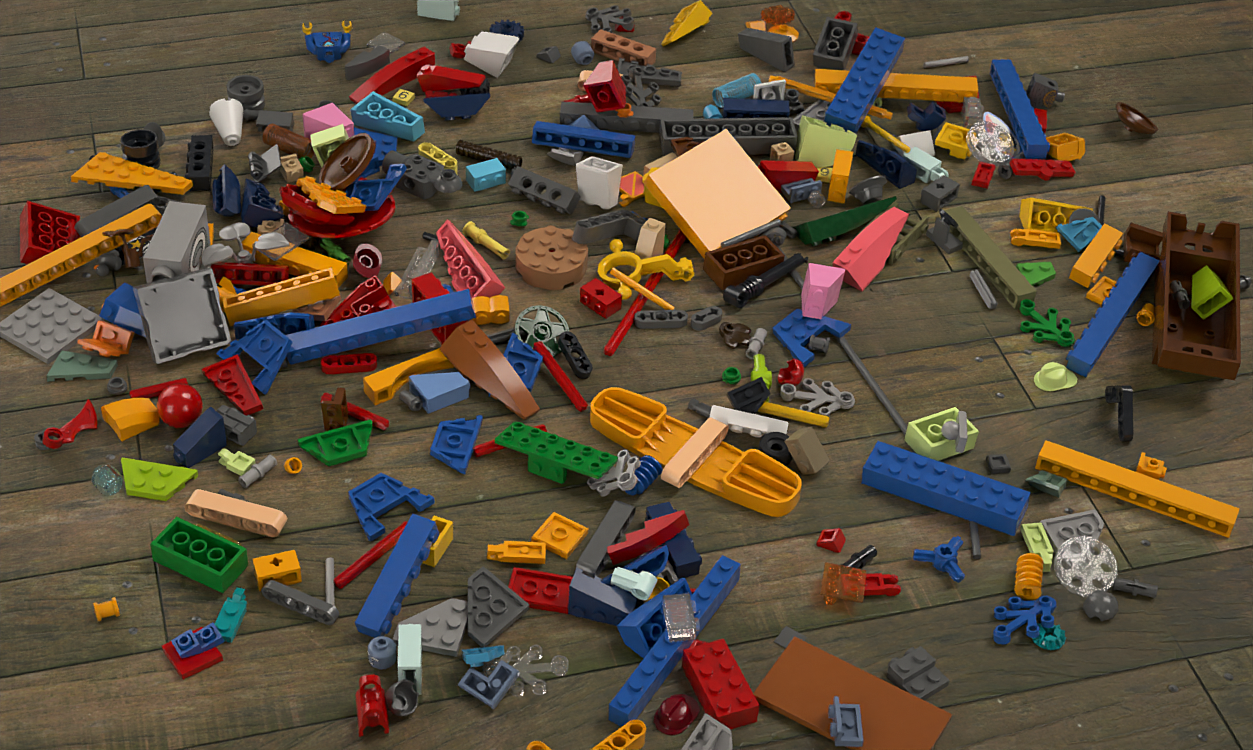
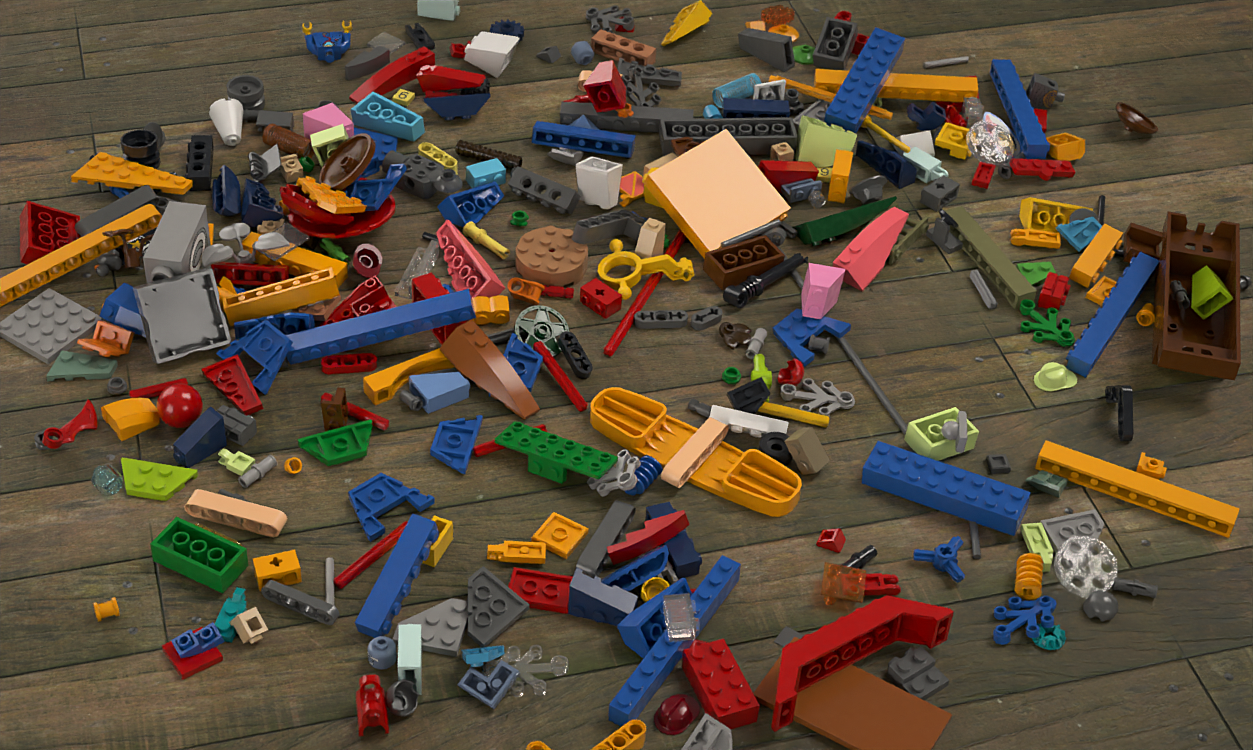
(249, 626): none -> tan brick
(391, 282): light orange slope -> none
(420, 36): none -> black hinge
(470, 204): none -> blue wedge
(529, 291): none -> orange piece
(557, 291): none -> red axle
(639, 585): light aqua piece -> none
(642, 290): light orange bar -> none
(803, 54): none -> bright green dish
(846, 724): sand blue bracket -> none
(851, 640): none -> red slope
(953, 117): none -> red hinge
(1054, 291): none -> red brick

